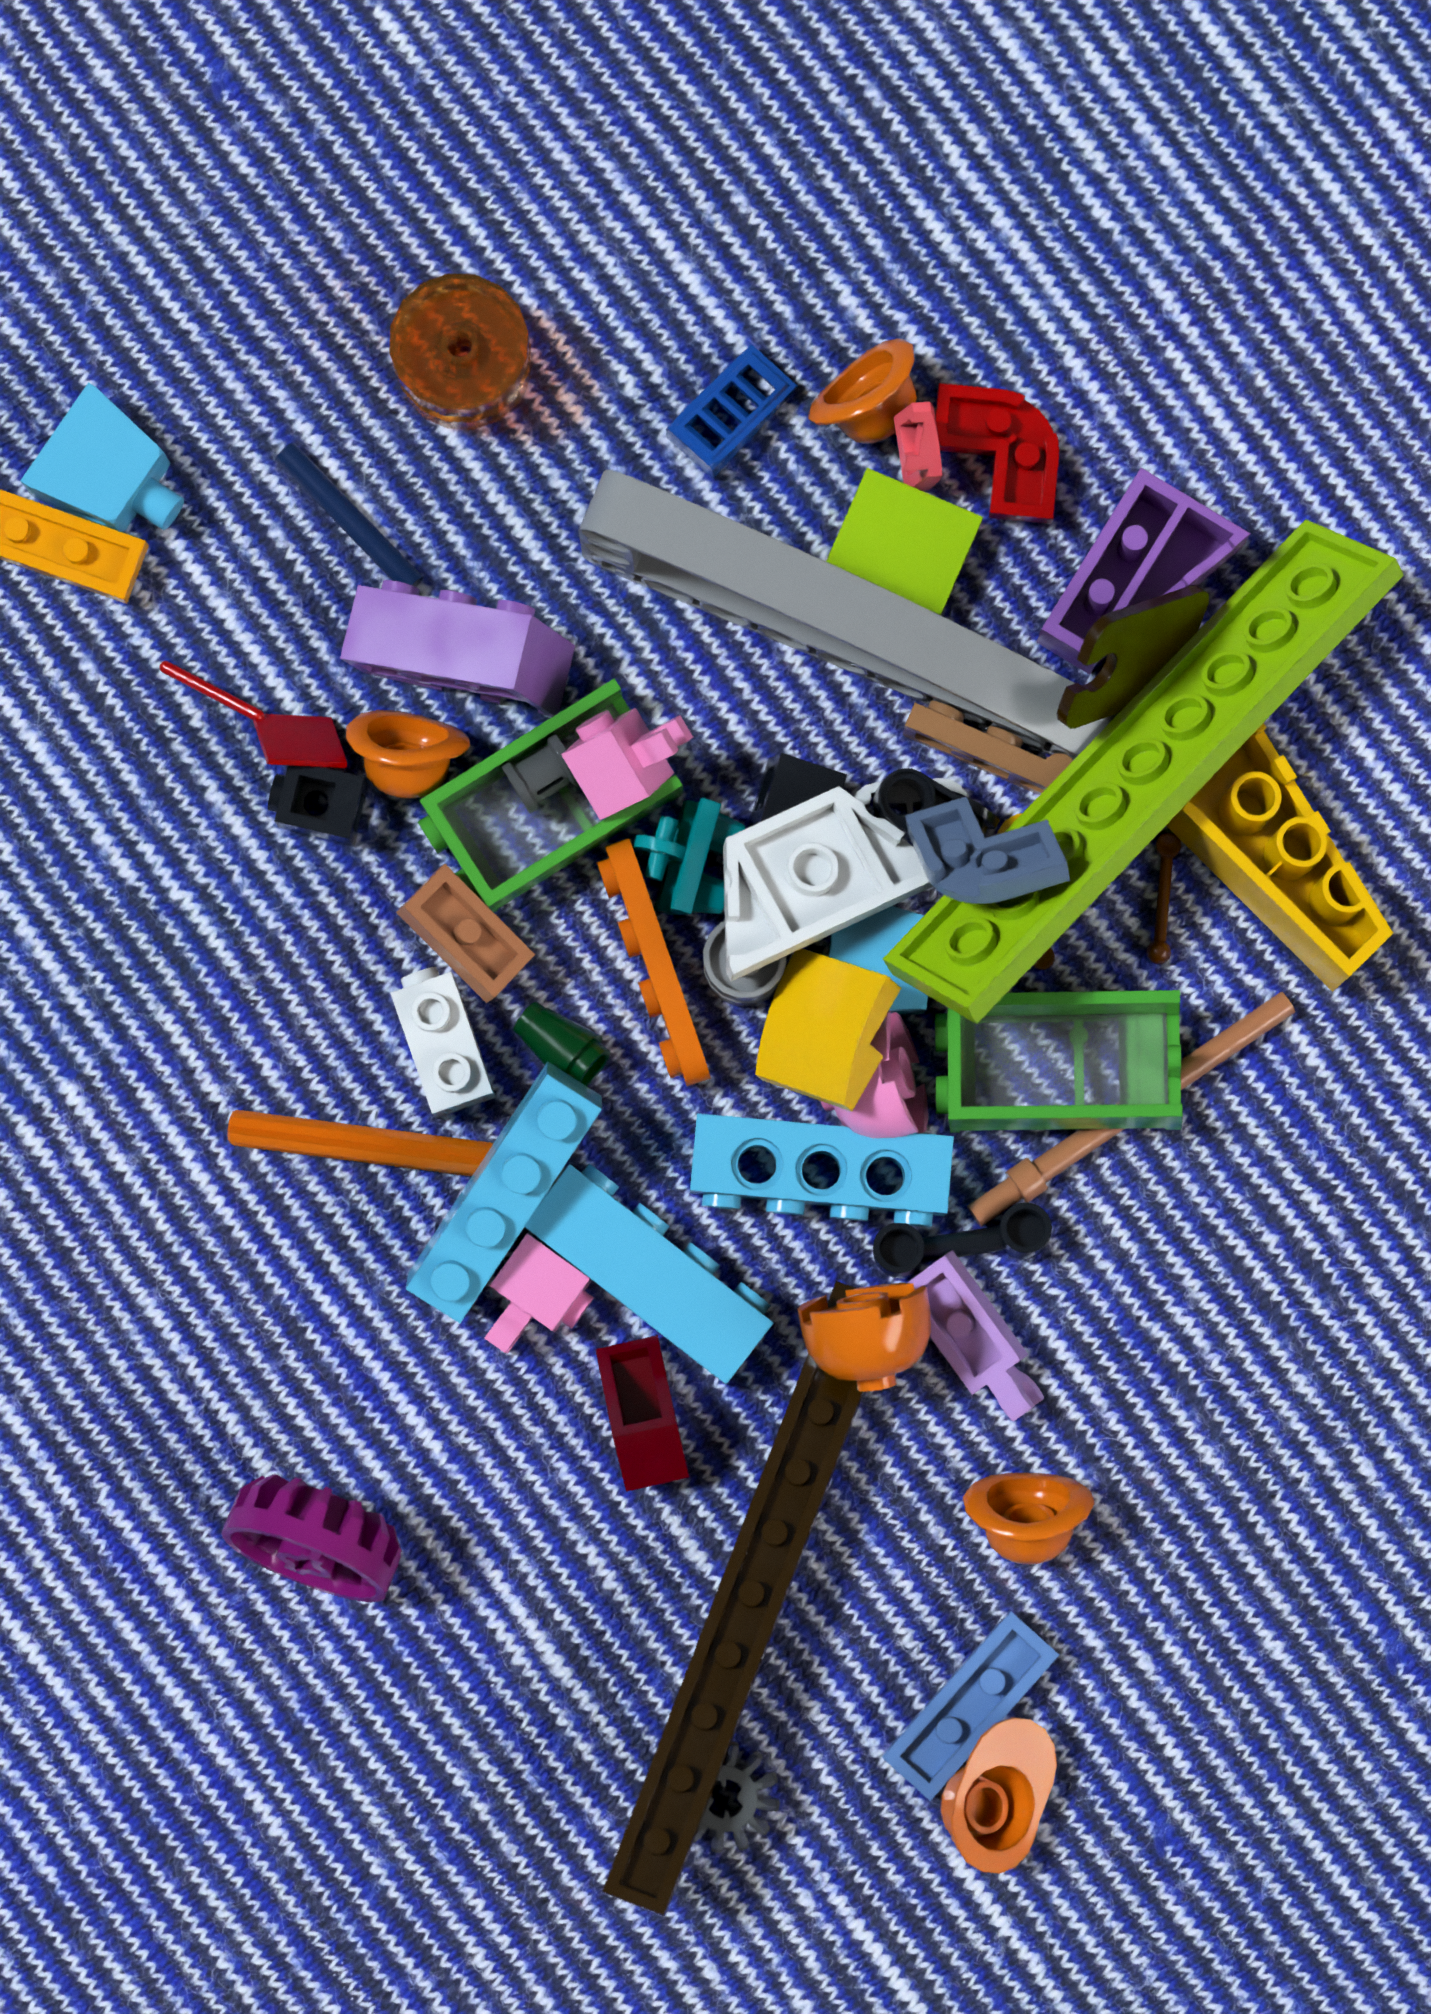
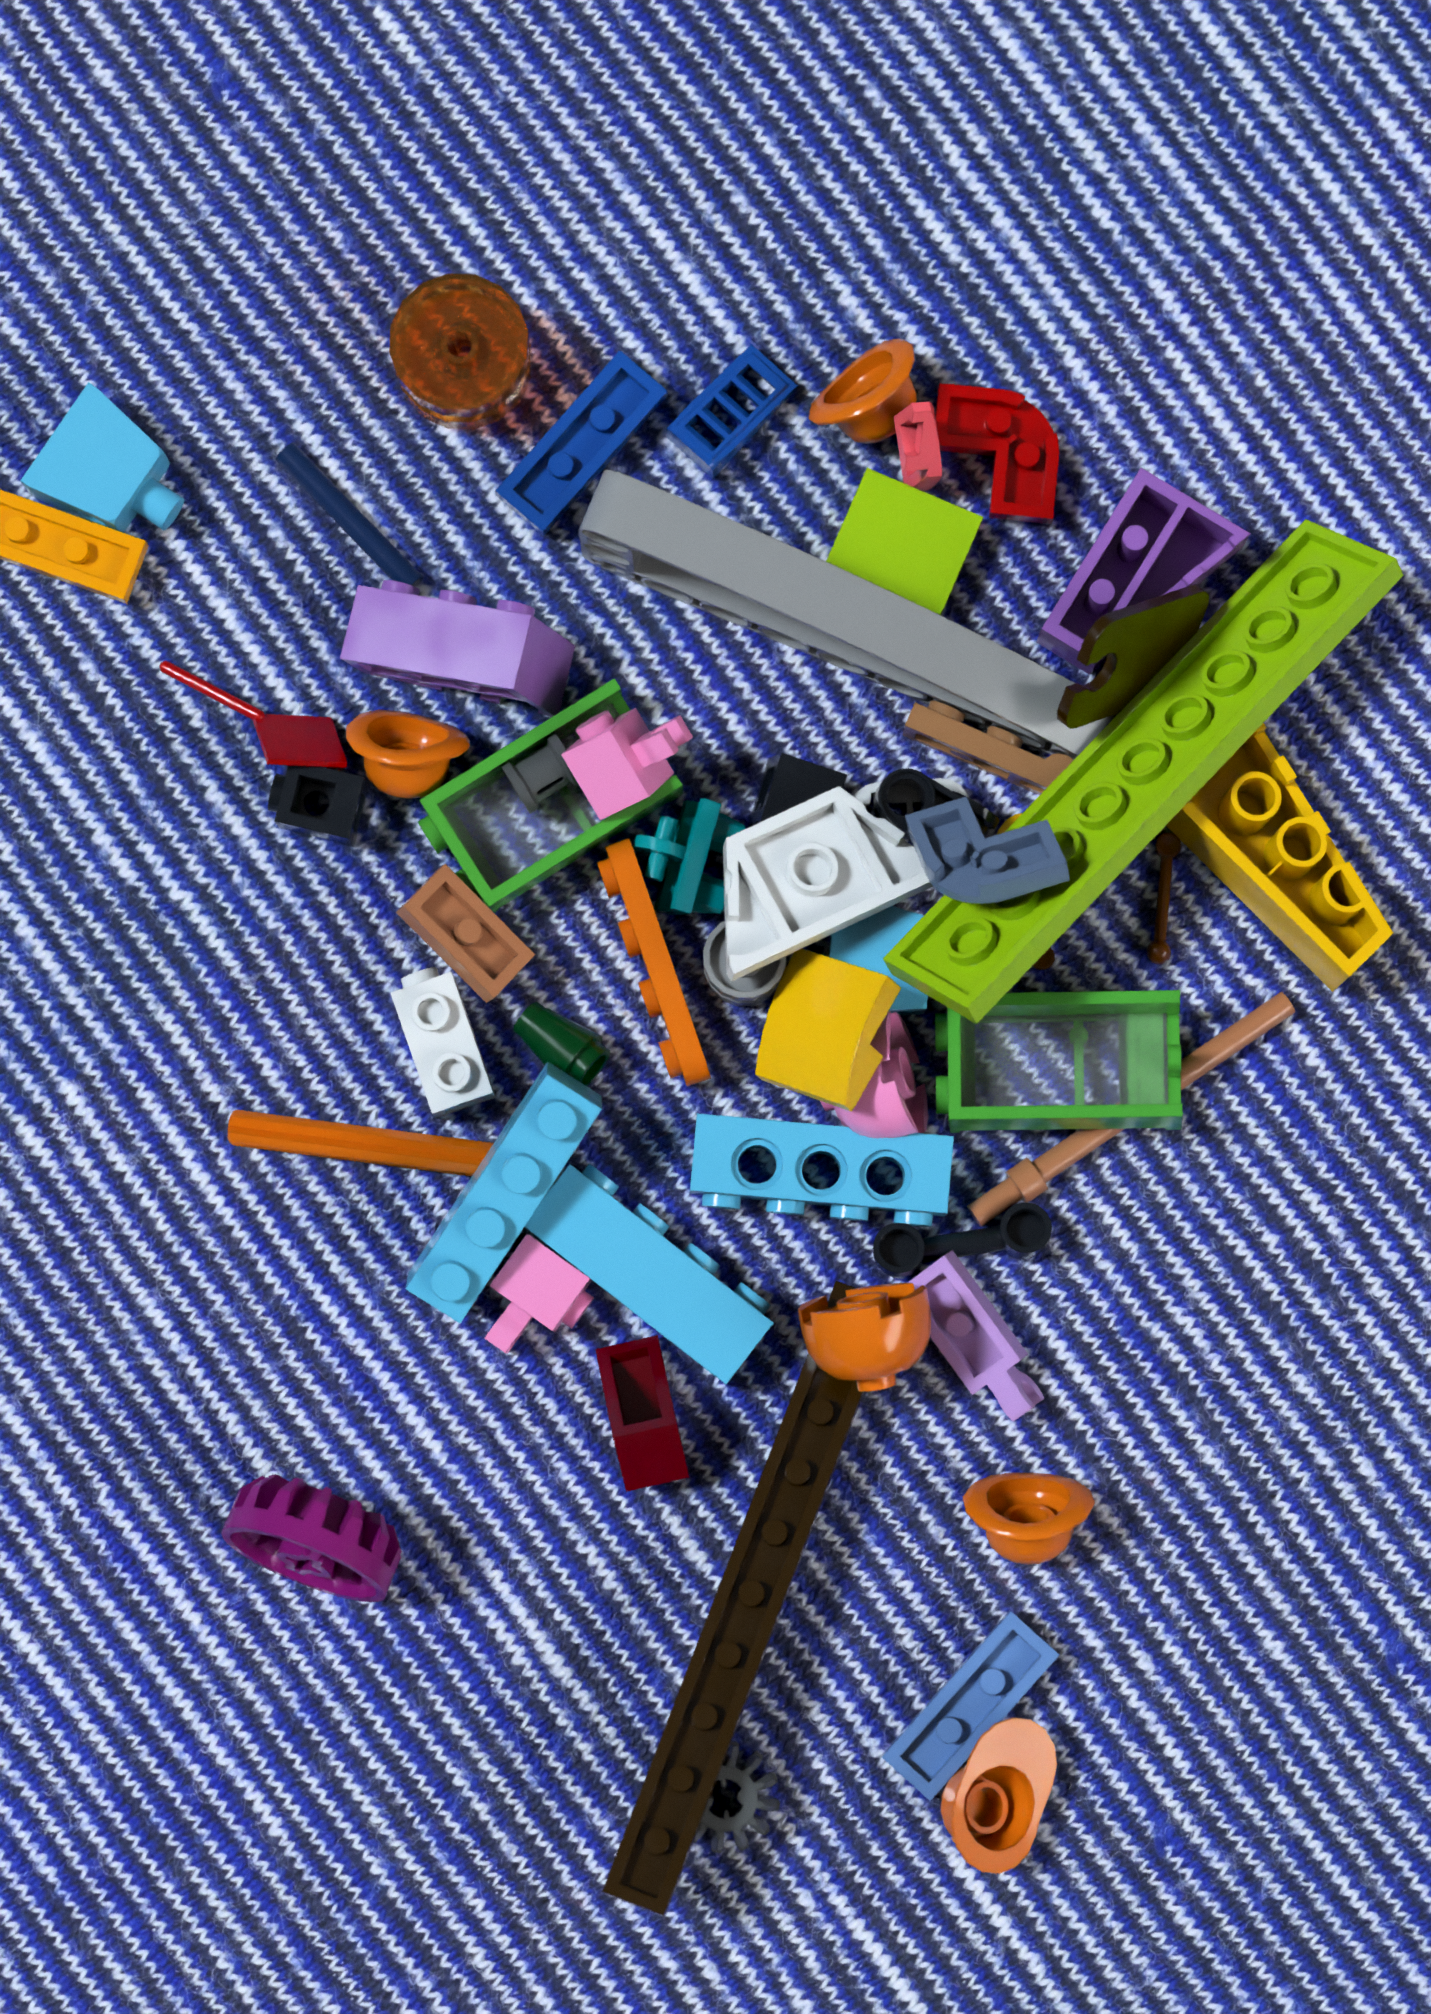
(581, 443): none -> blue plate

